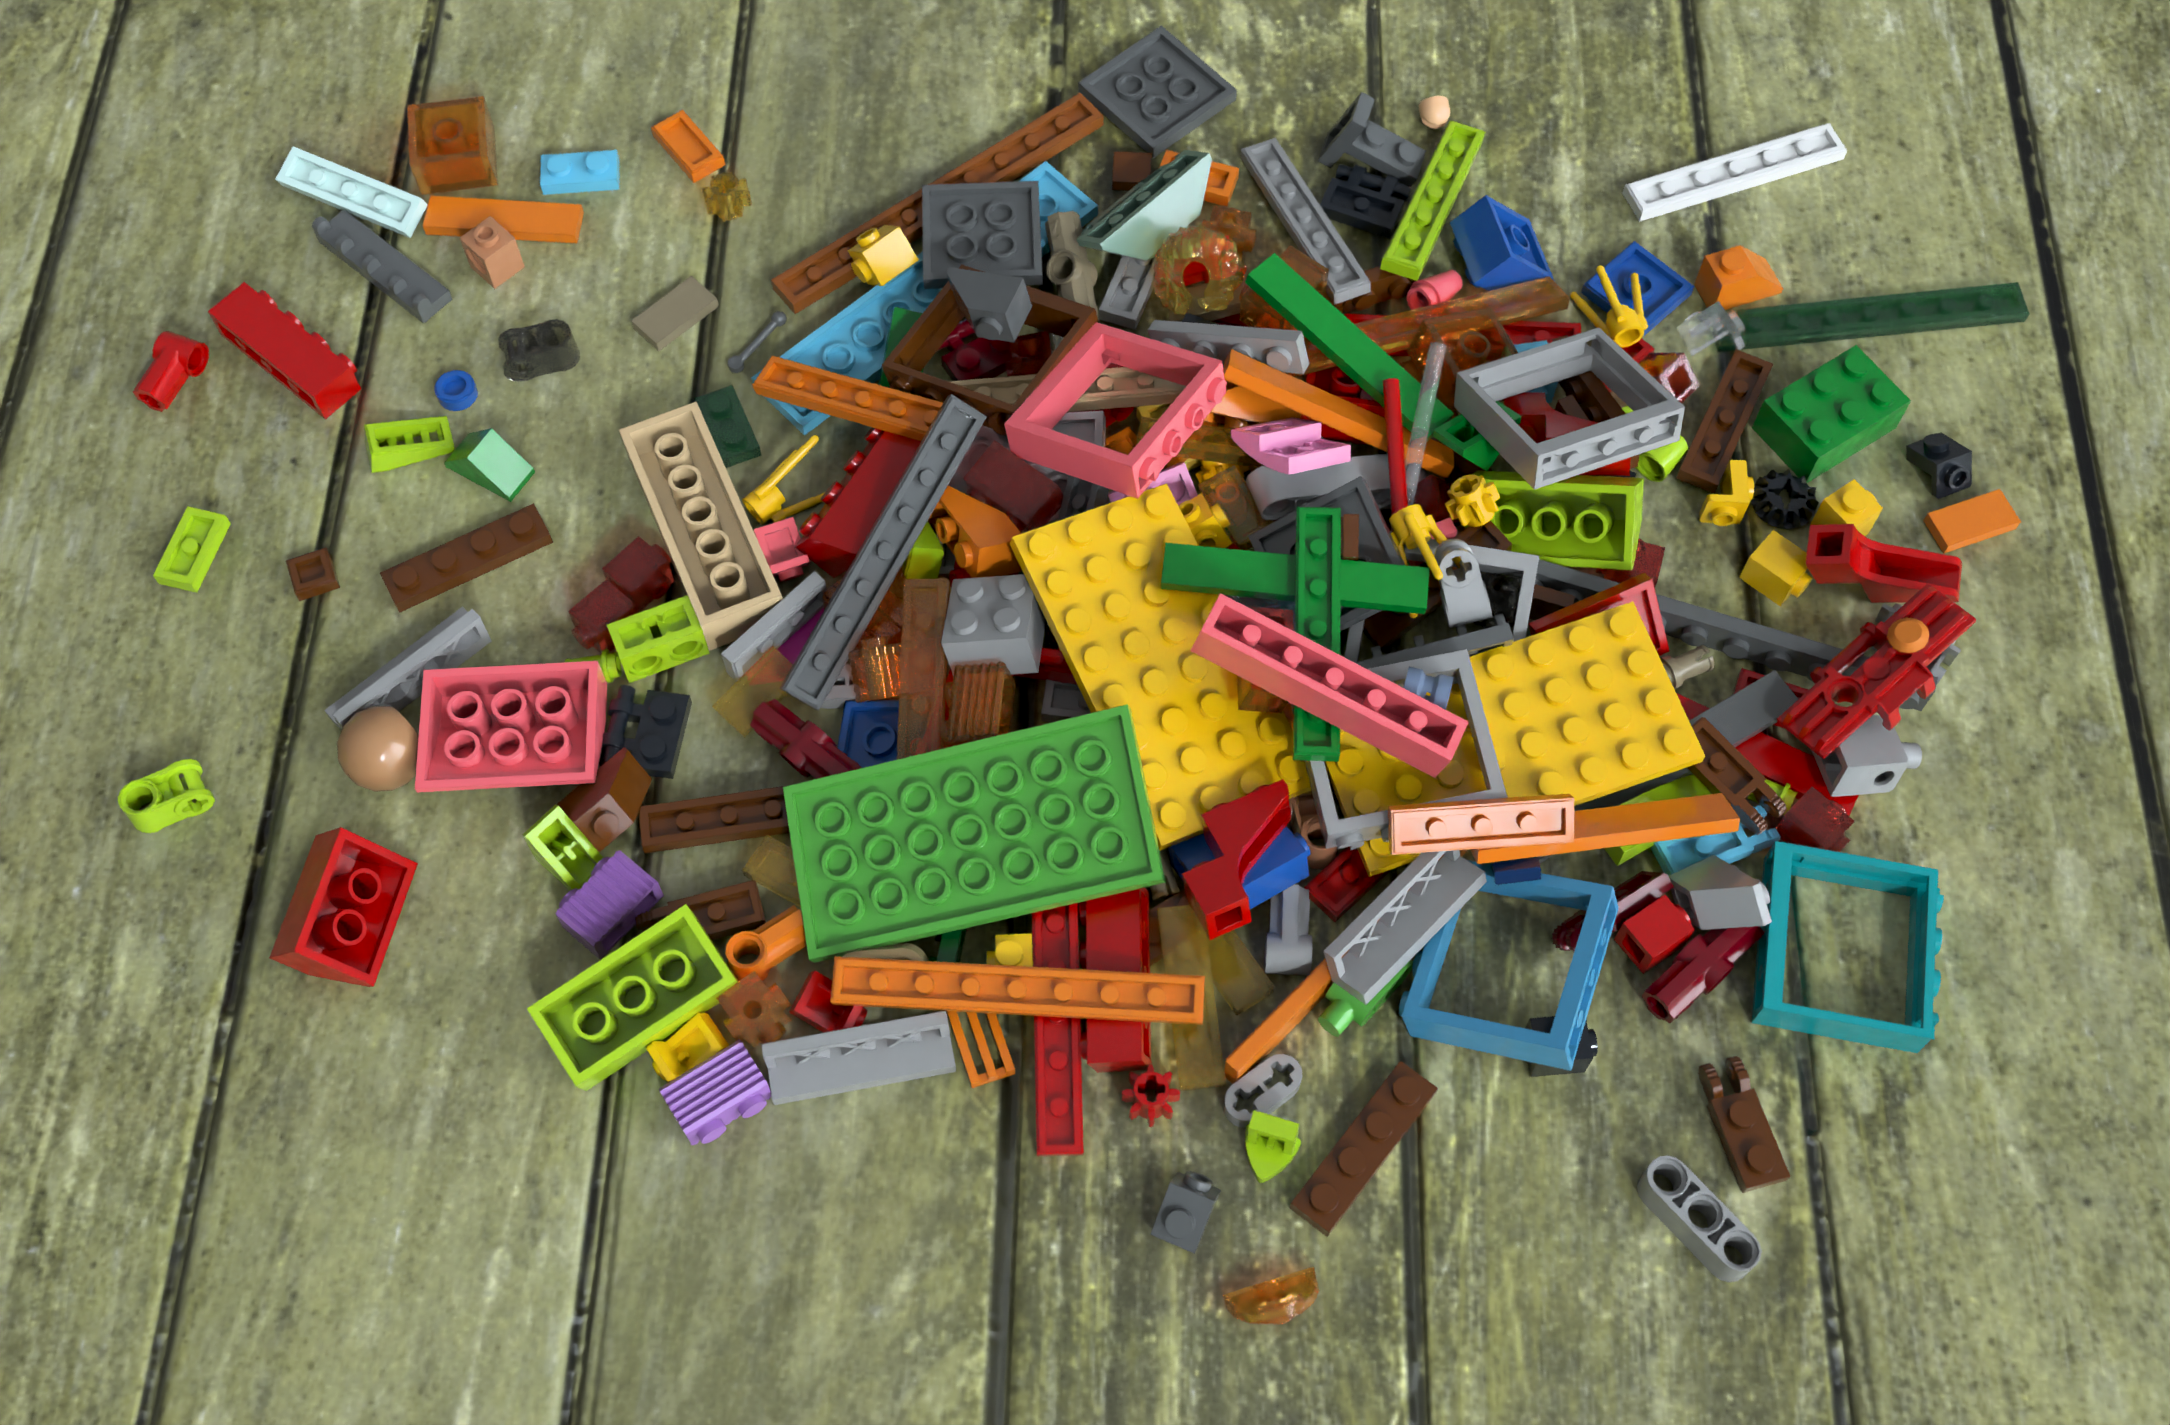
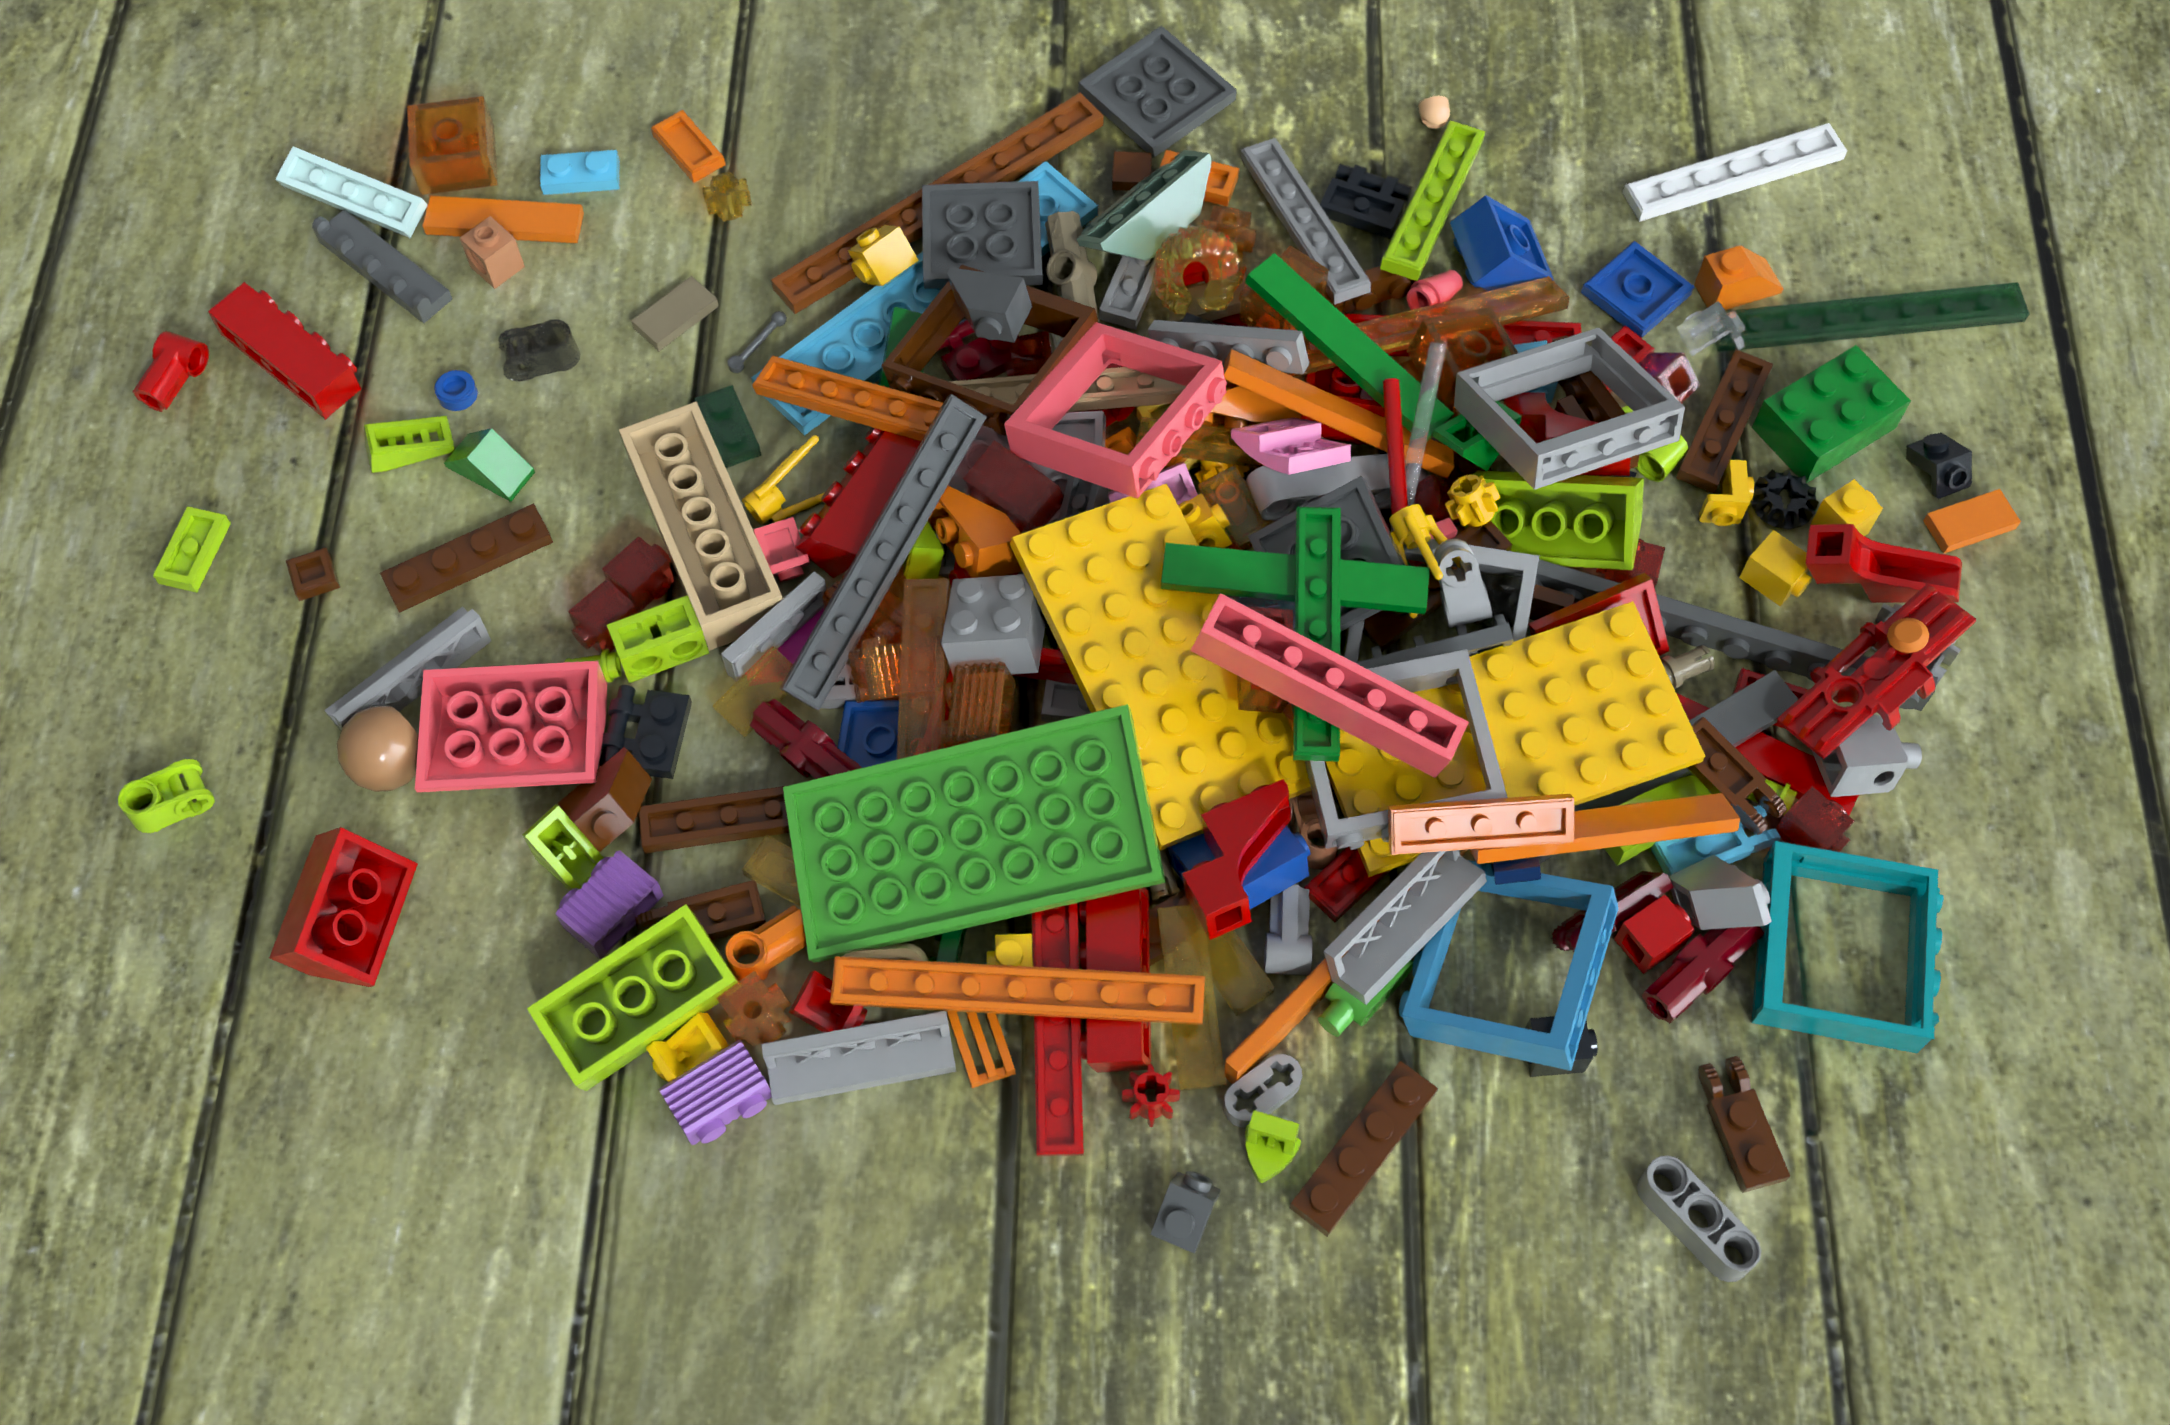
(1274, 1300): clear orange plate -> none
(1349, 536): reddish brown tile -> none
(1371, 144): dark grey bracket -> none
(1438, 686): sand blue wheel -> none
(1622, 323): yellow plant -> none

